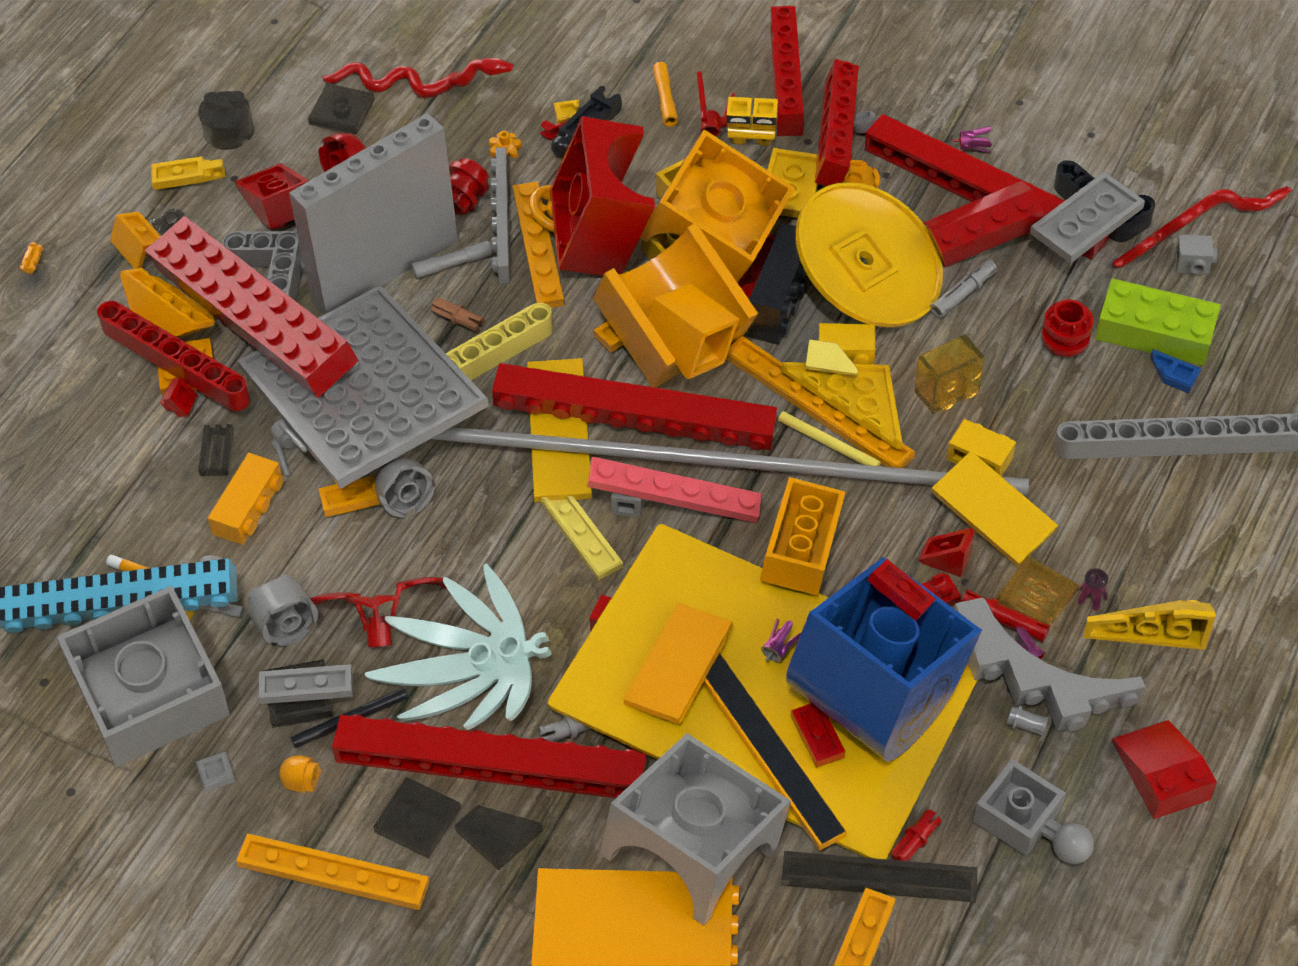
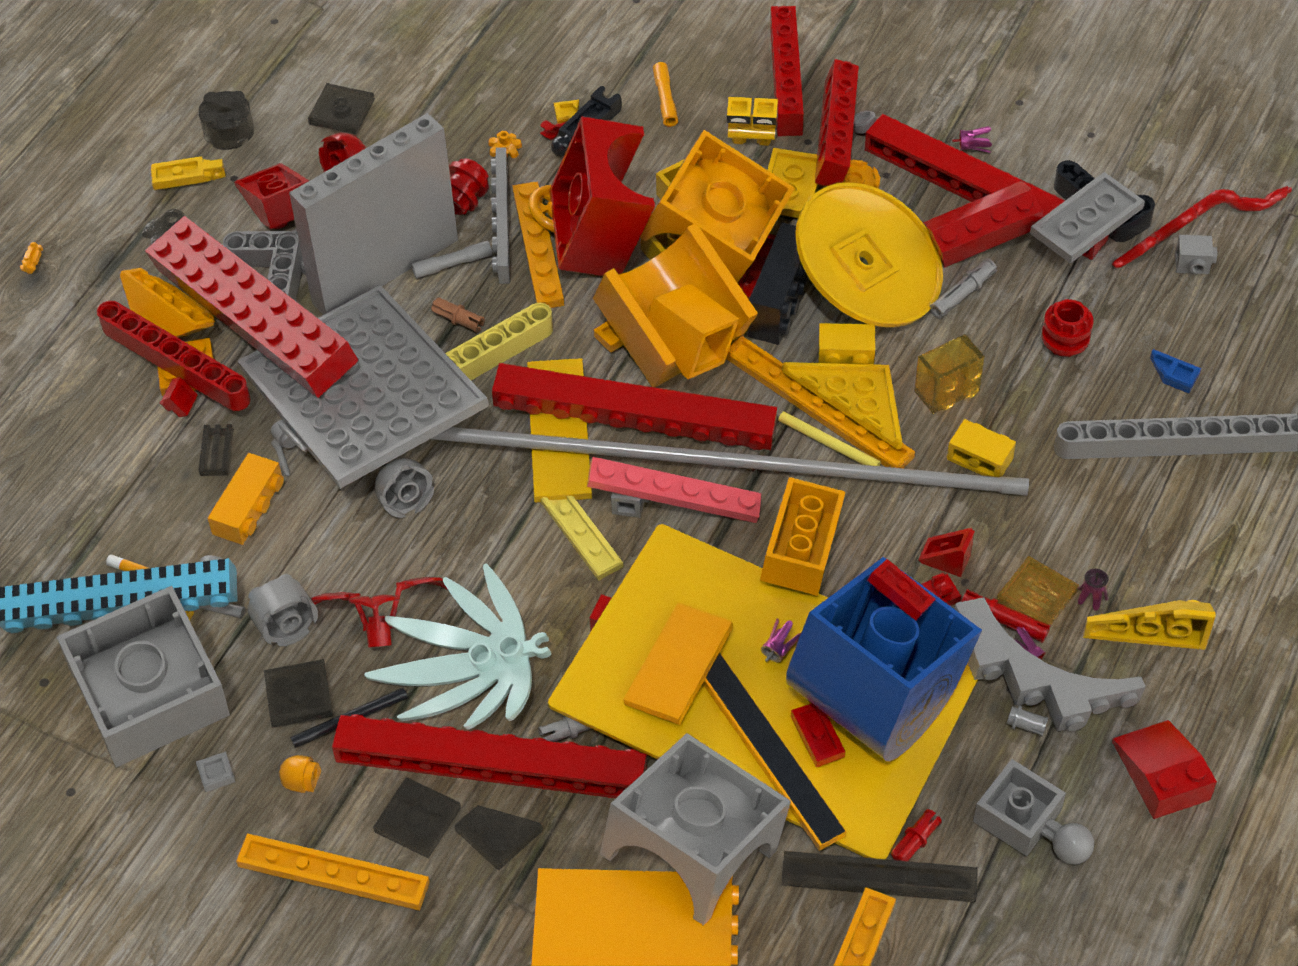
(132, 236): light orange panel -> none
(305, 684): light grey plate -> none
(351, 497): light orange plate -> none
(489, 66): red animal -> none
(710, 119): red plant -> none
(828, 358): light yellow tile -> none
(994, 508): yellow tile -> none
(1157, 320): lime brick -> none

